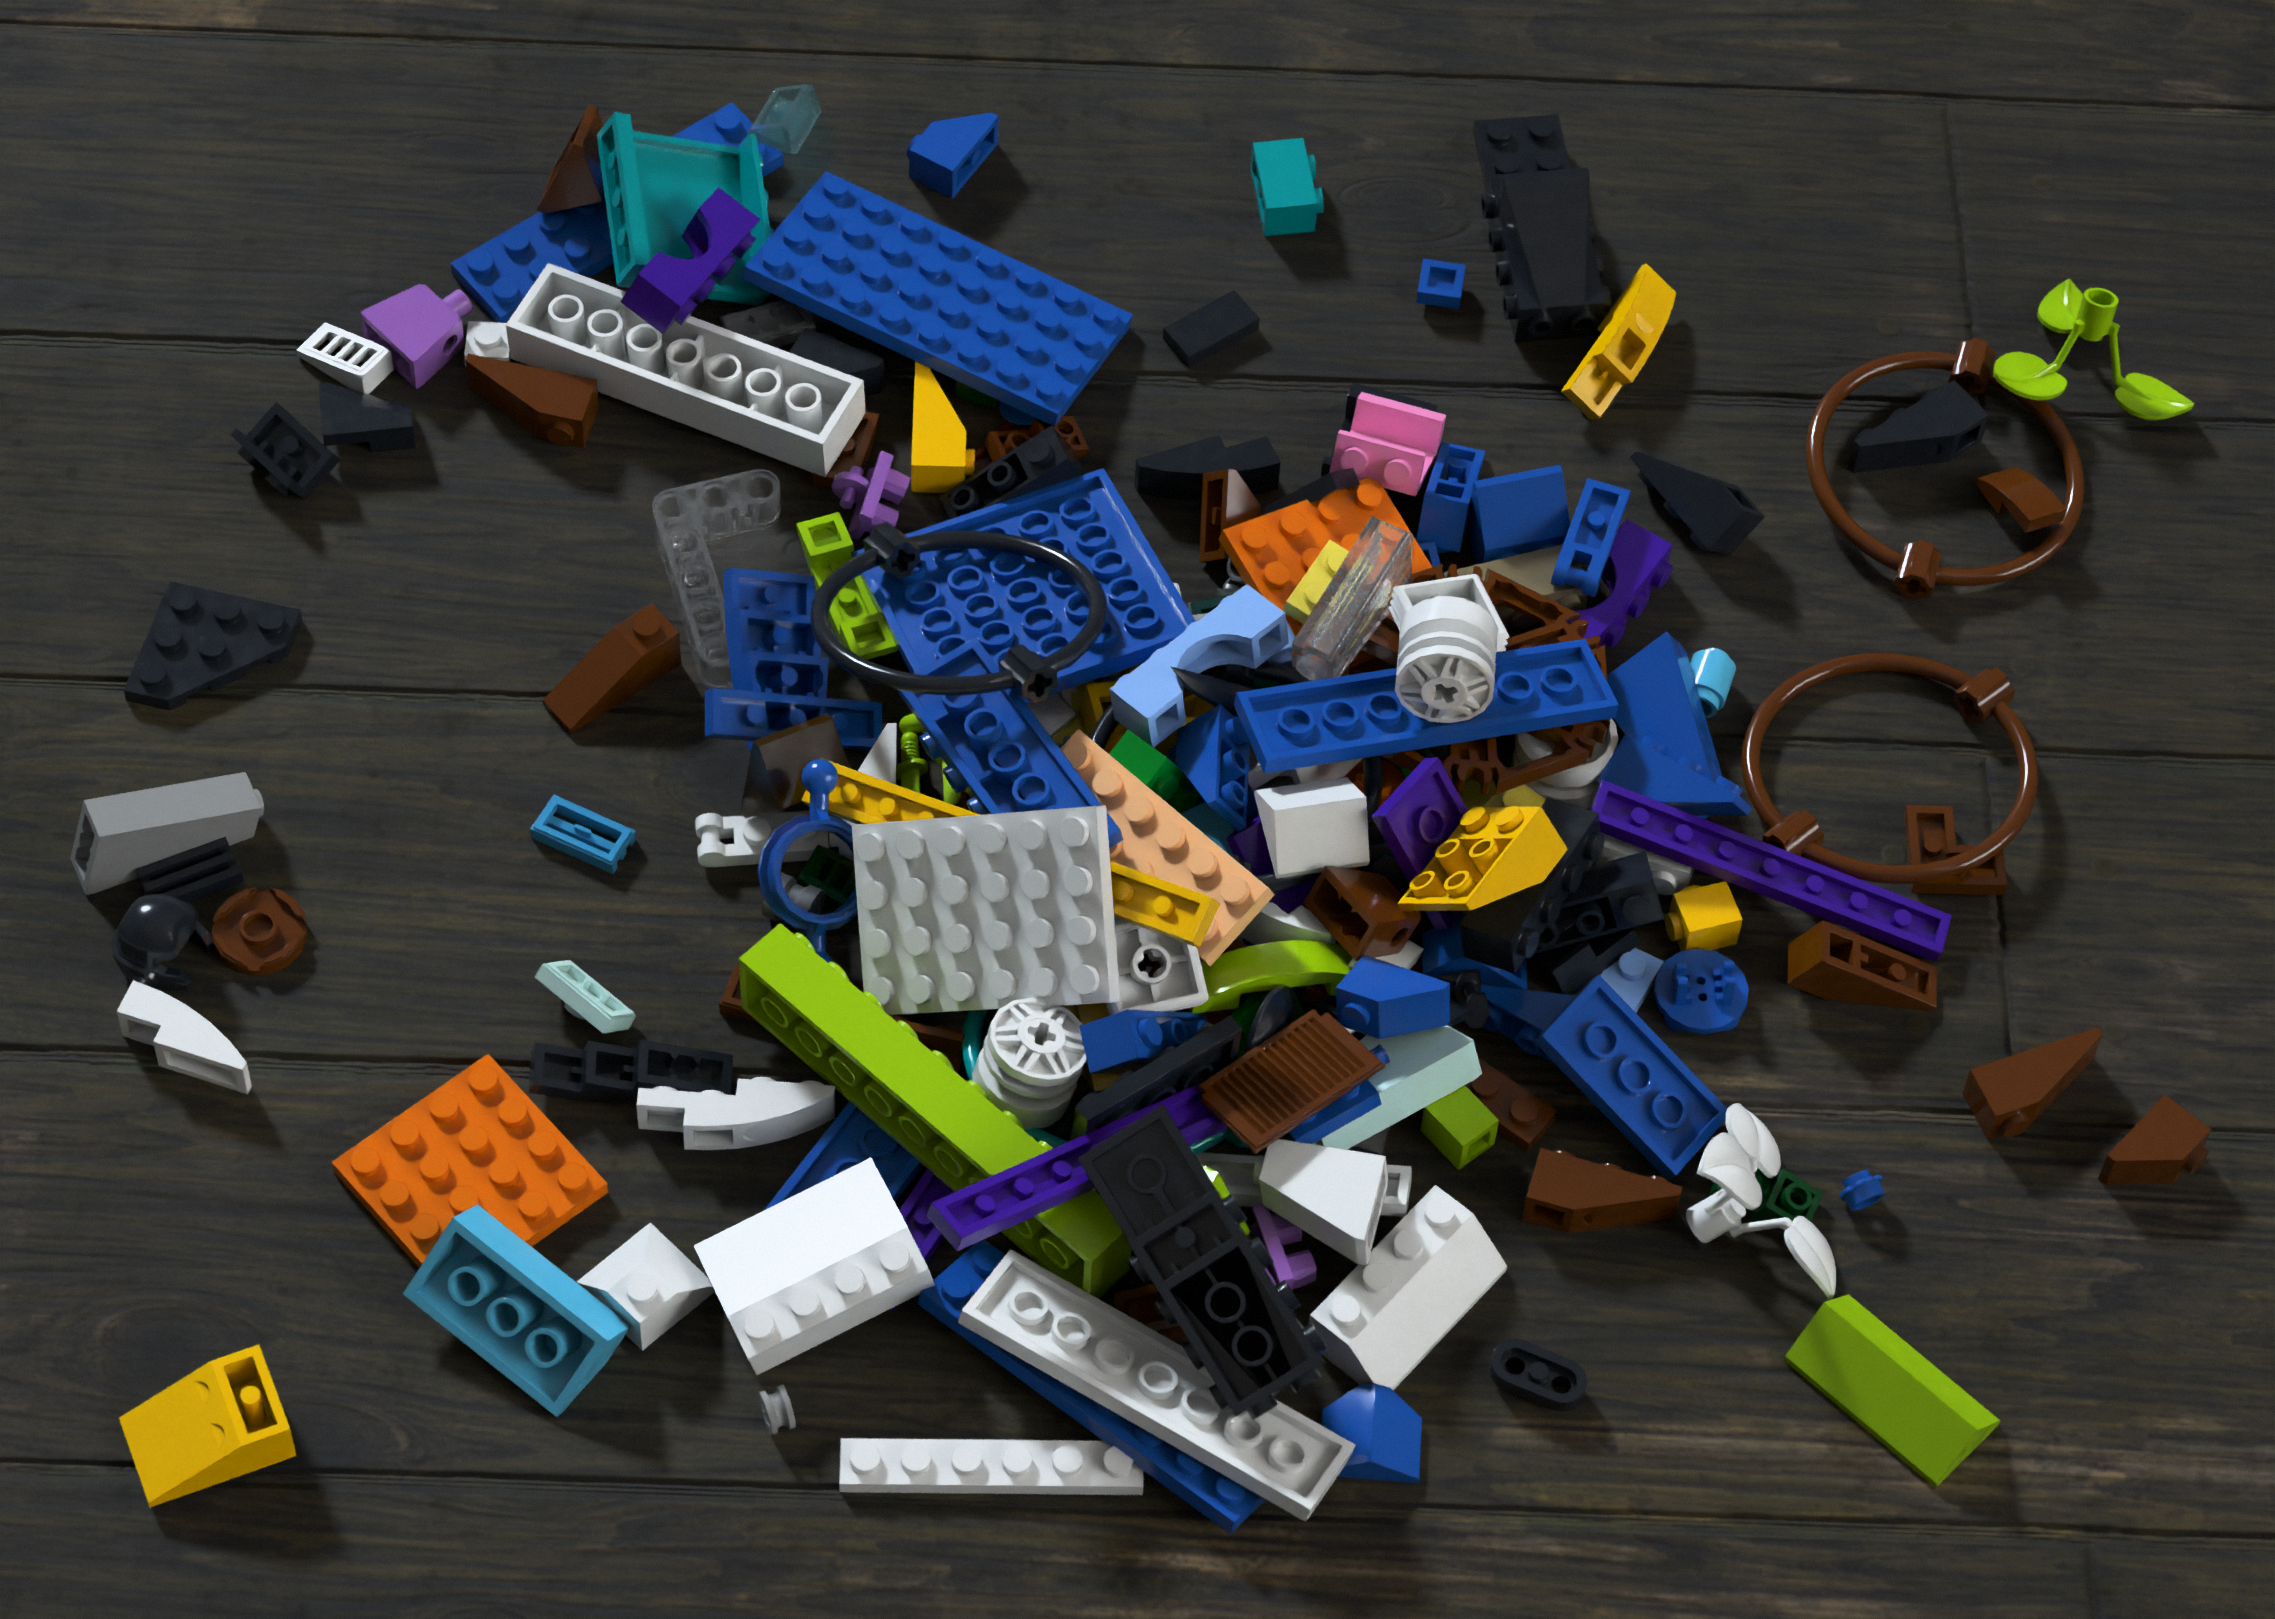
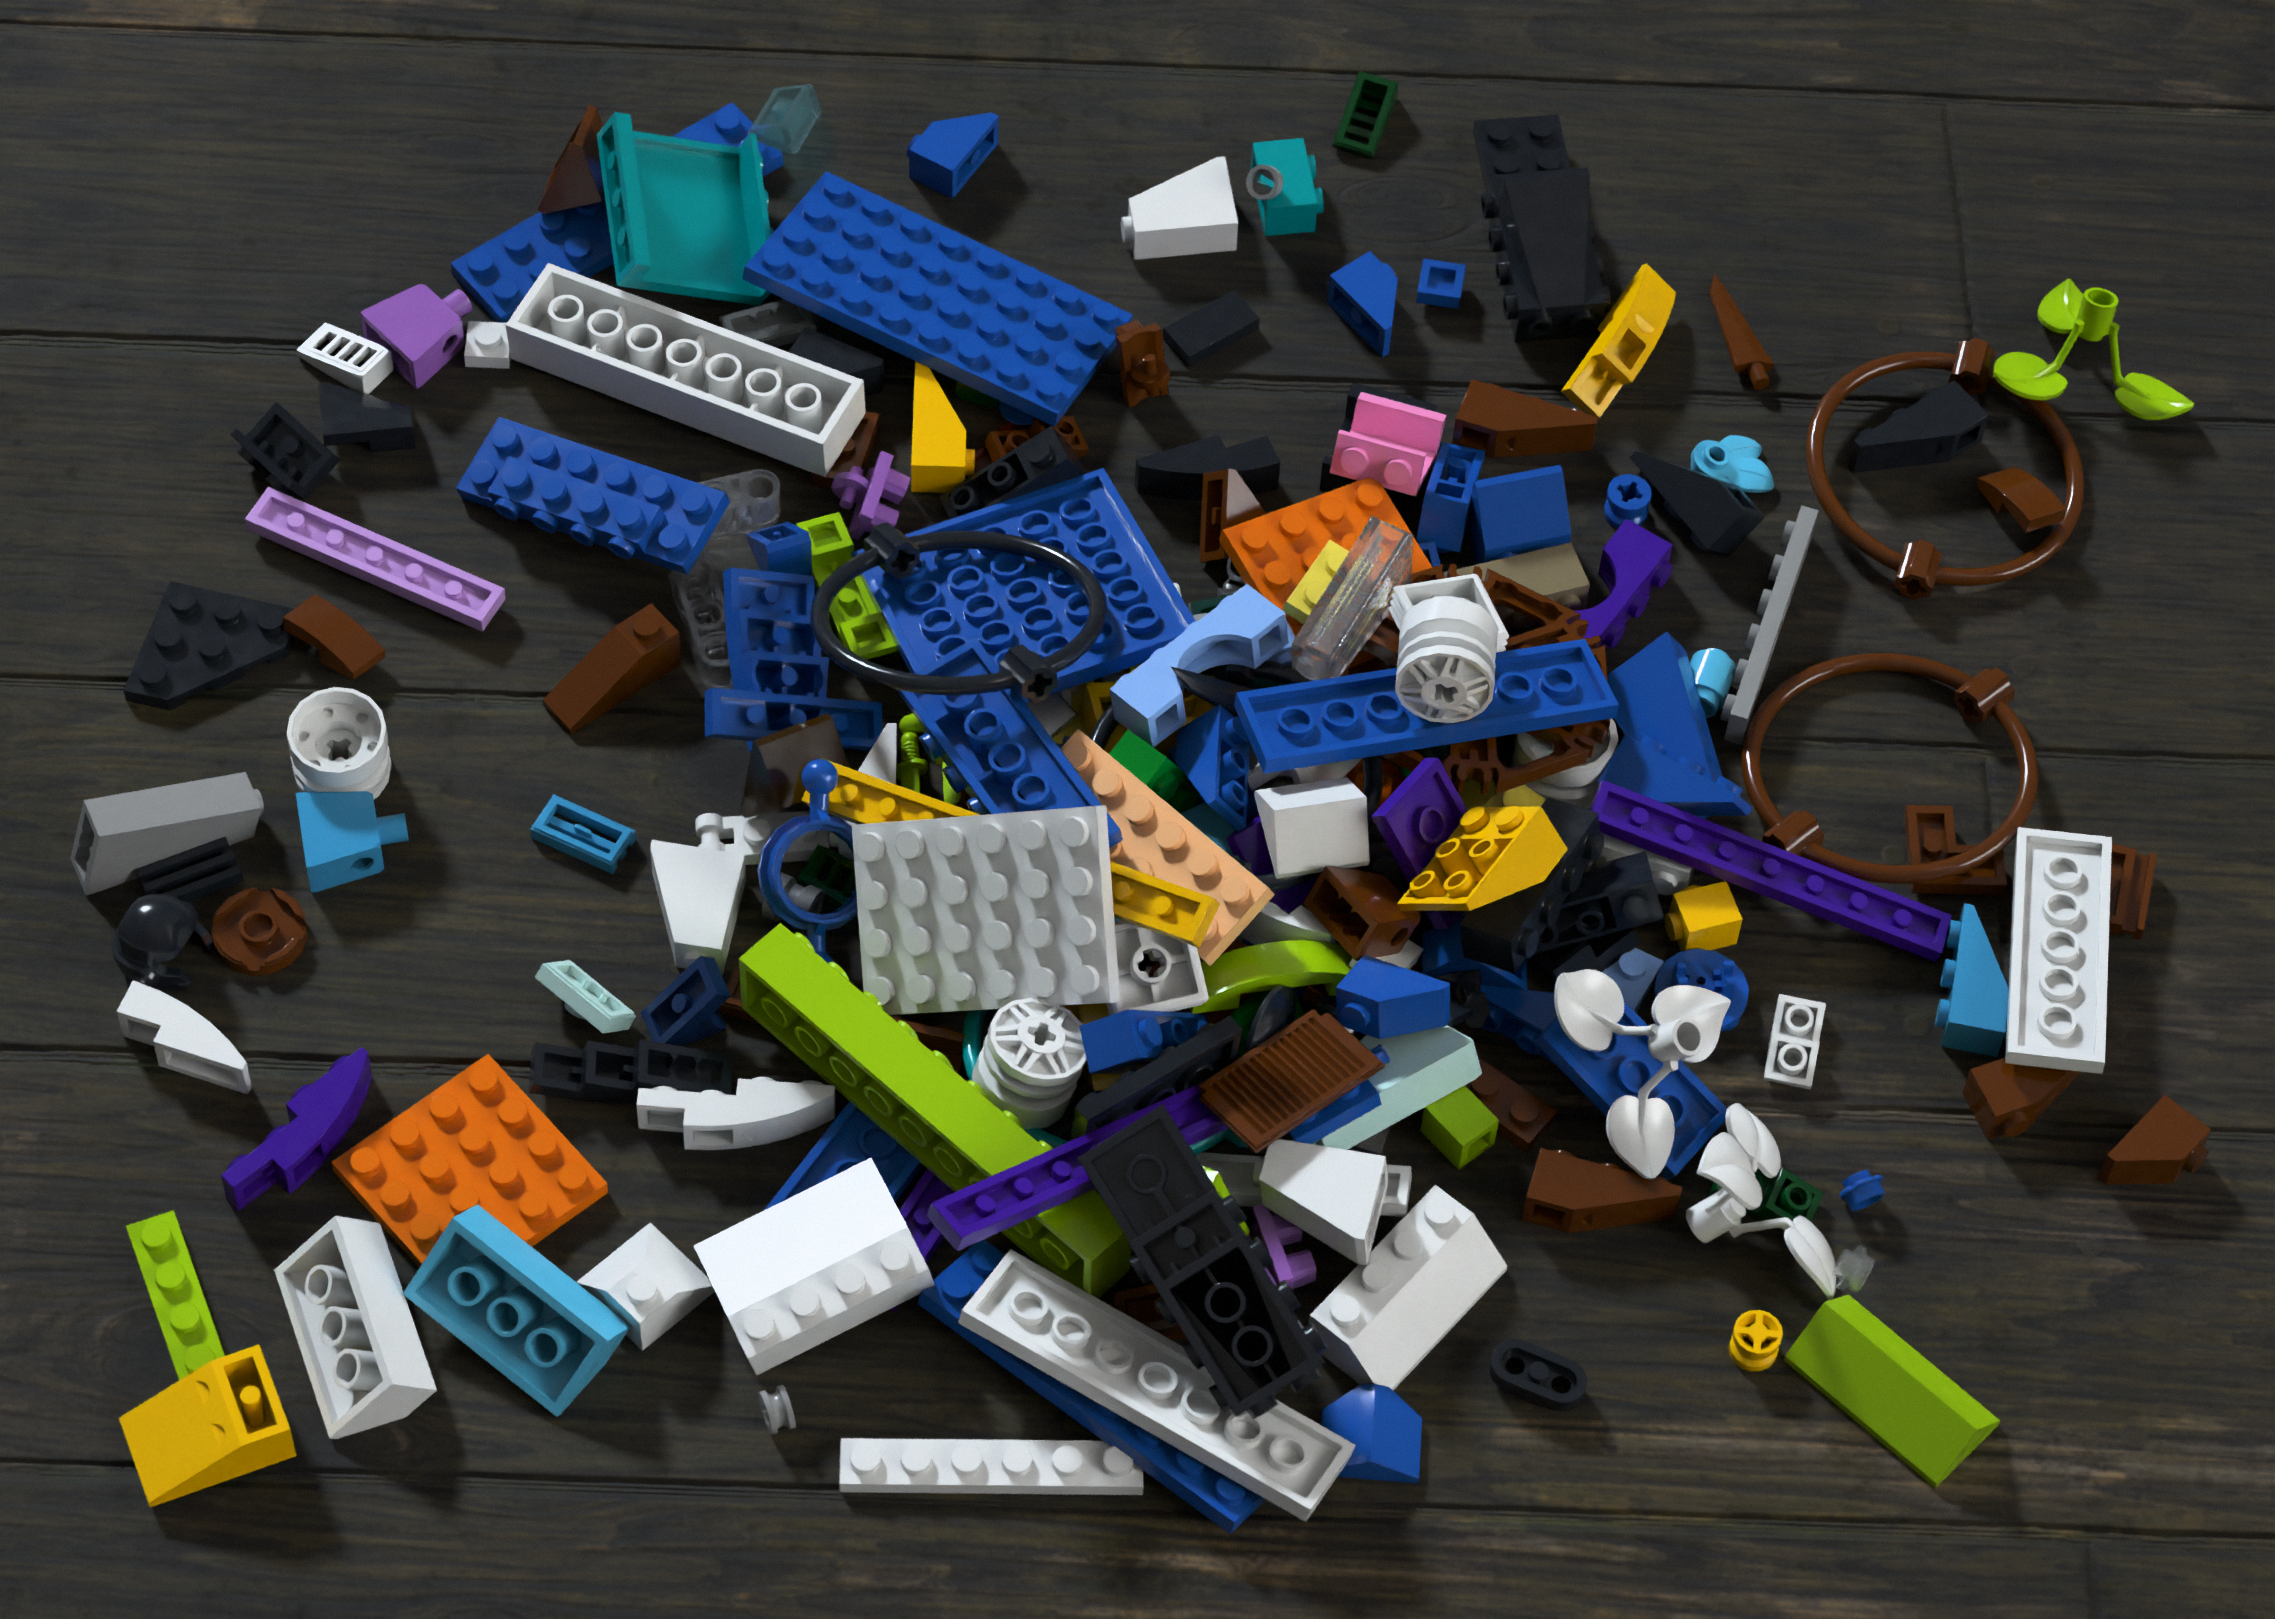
(175, 1292): none -> lime plate
(317, 1125): none -> dark purple slope
(339, 638): none -> reddish brown slope
(339, 743): none -> white wheel
(344, 836): none -> dark azure torso
(354, 1327): none -> white slope
(375, 559): none -> lavender plate
(542, 400): reddish brown slope -> none
(592, 496): none -> blue plate
(669, 285): dark purple arch -> none
(688, 1005): none -> dark blue slope
(698, 898): none -> white slope
(782, 549): none -> blue slope
(1141, 362): none -> reddish brown hips
(1184, 215): none -> white slope
(1261, 190): none -> light grey hinge
(1317, 489): black tile -> none
(1366, 299): none -> blue slope
(1375, 88): none -> dark green slope
(1519, 424): none -> reddish brown slope
(1591, 536): blue plate -> none
(1635, 509): none -> blue wheel
(1684, 1029): none -> white plant
(1733, 461): none -> medium azure plate
(1742, 344): none -> reddish brown bar
(1763, 637): none -> light grey plate
(1766, 1335): none -> yellow wheel
(1794, 1041): none -> white slope
(1853, 1269): none -> clear plate
(1859, 970): reddish brown slope -> none
(1977, 991): none -> dark azure slope
(2059, 951): none -> white plate
(2130, 890): none -> reddish brown plate

